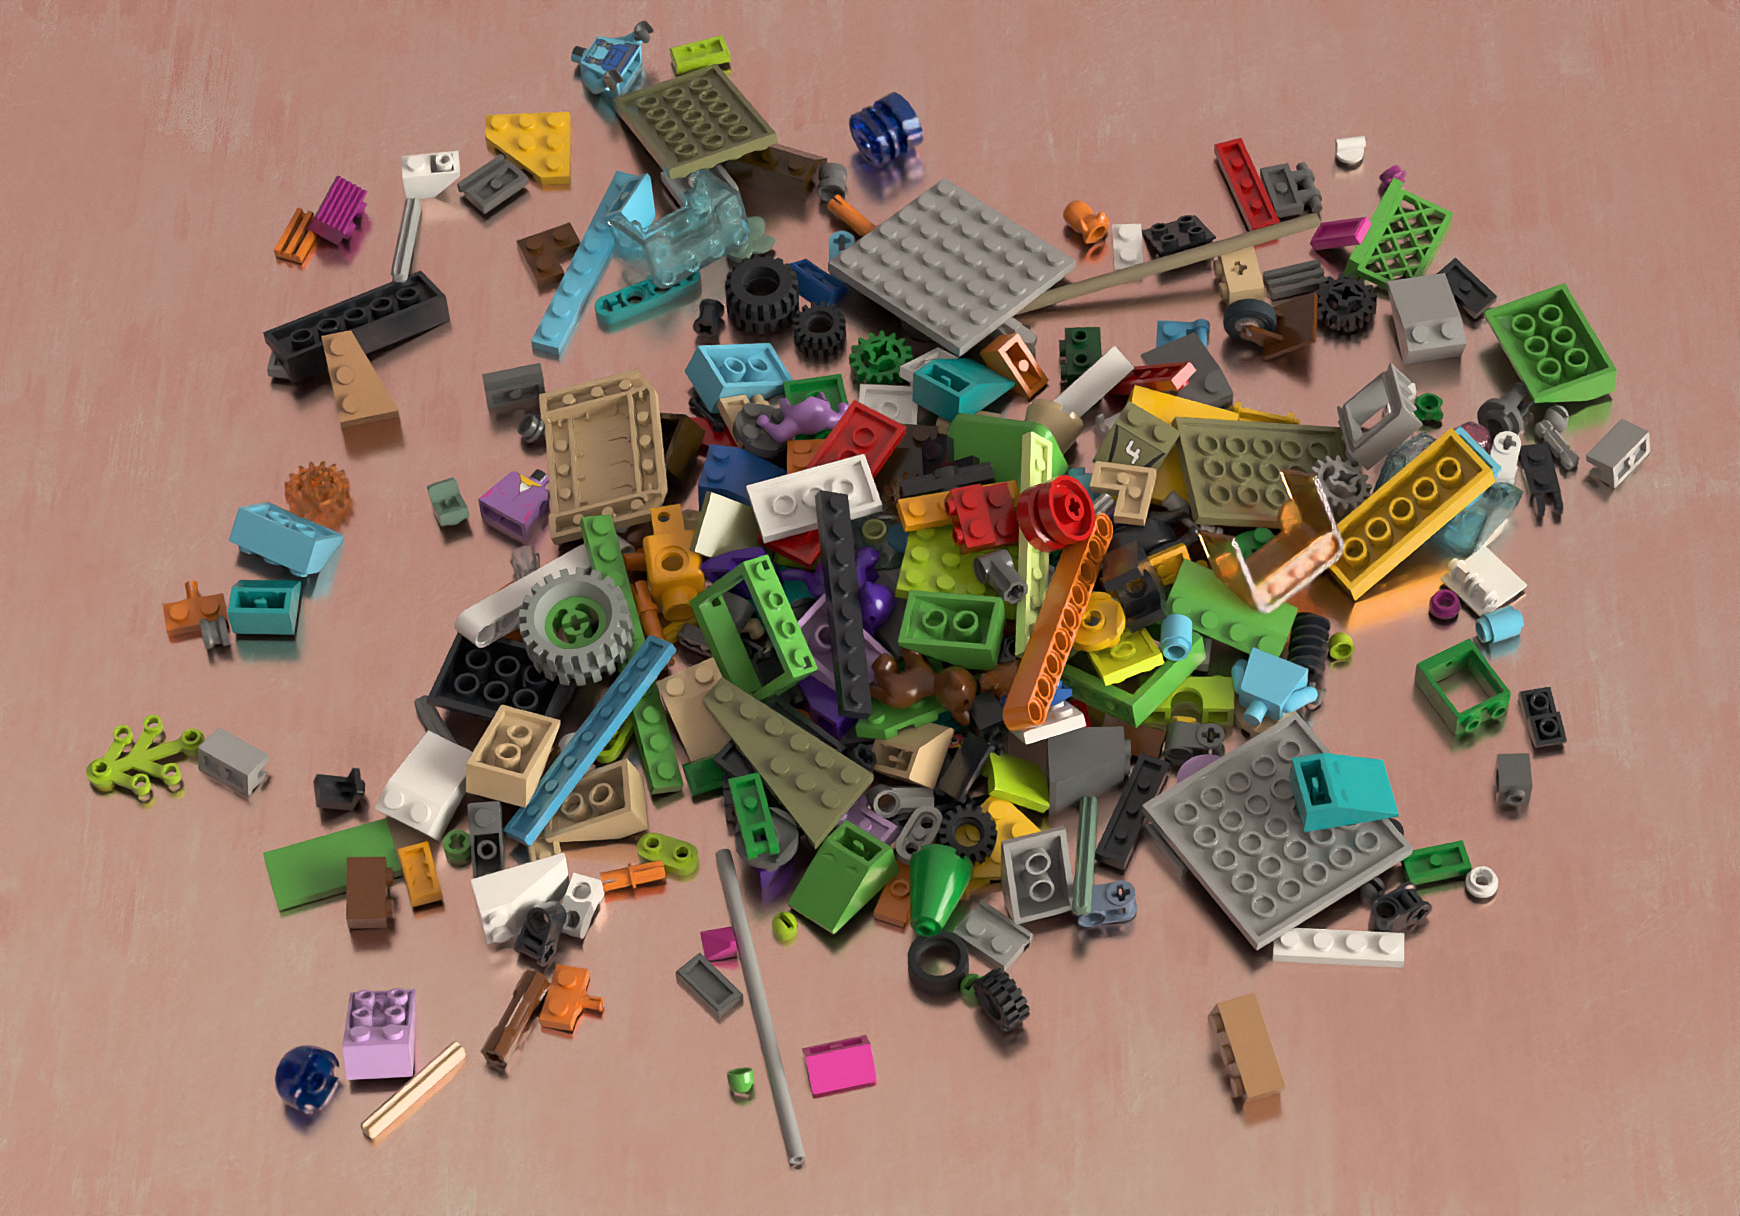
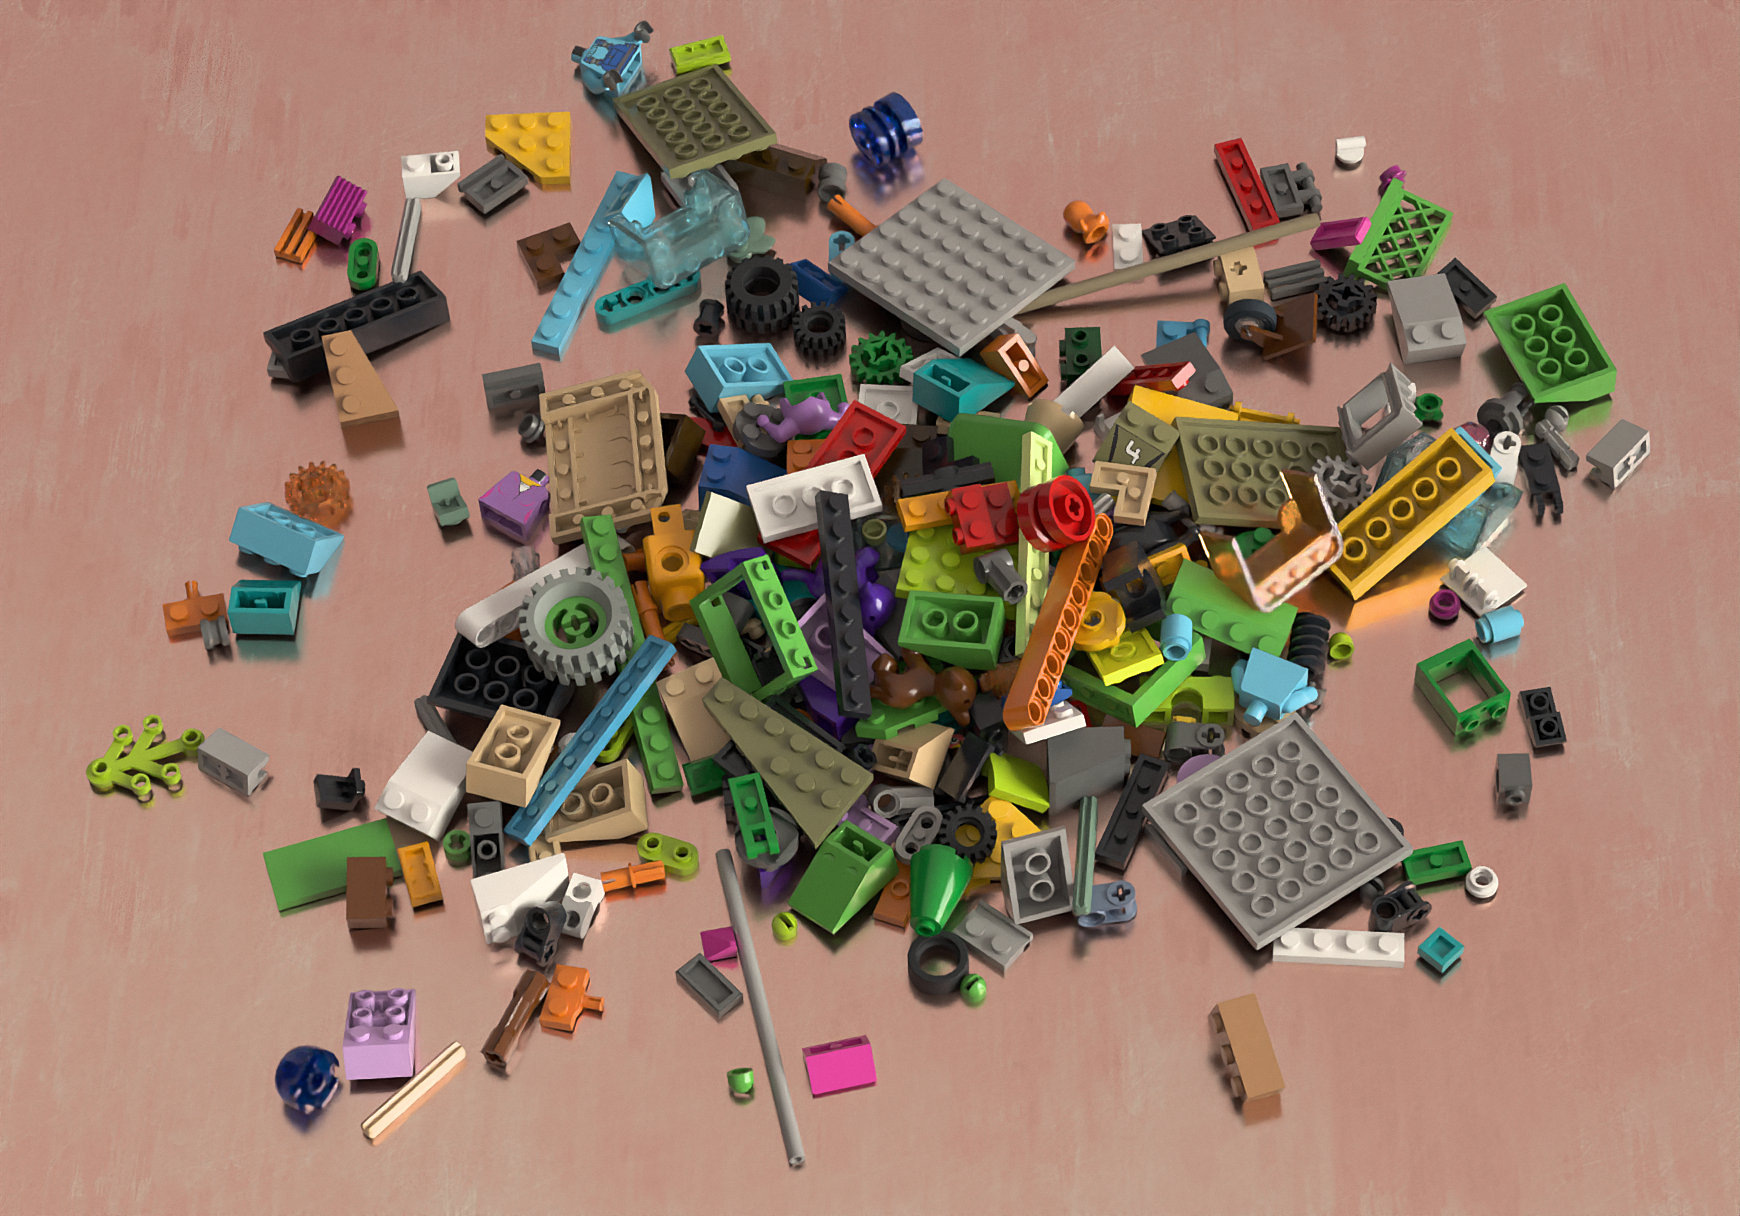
(363, 270): none -> green plate
(1001, 999): black tyre -> none
(1340, 790): teal slope -> none
(1440, 949): none -> teal plate

